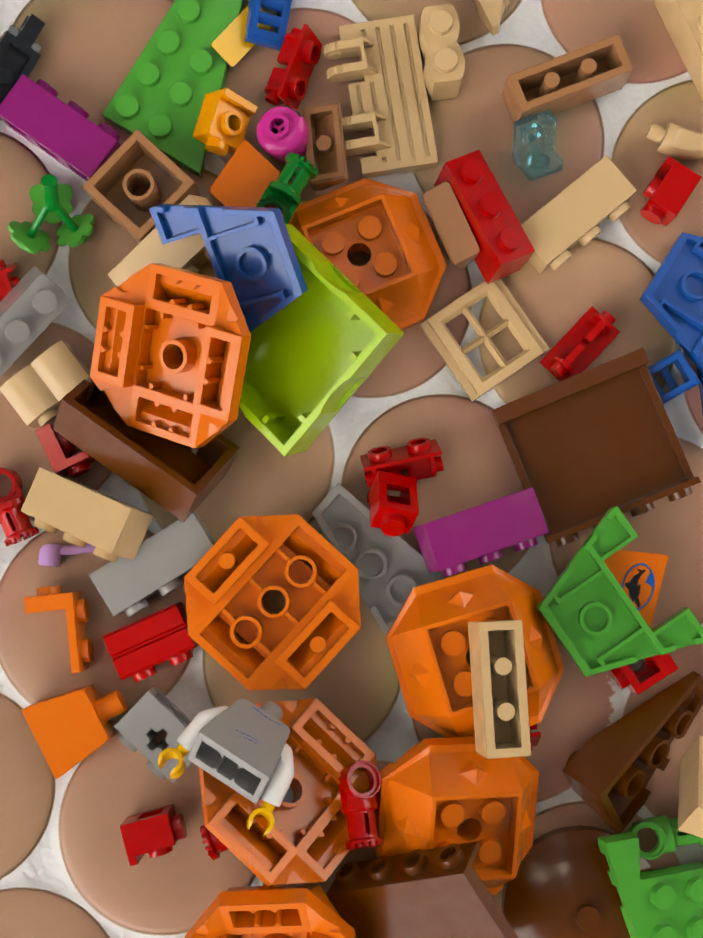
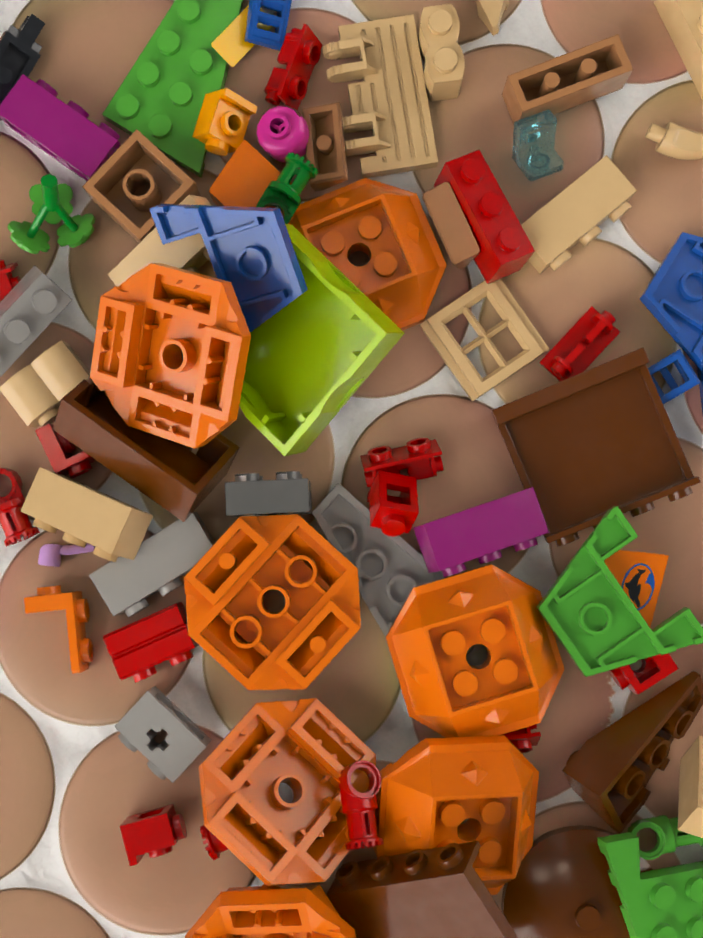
(73, 725): orange torso -> none
(241, 749): light grey torso -> none
(260, 497): none -> dark grey piece
(499, 688): tan brick -> none
(668, 191): red brick -> none

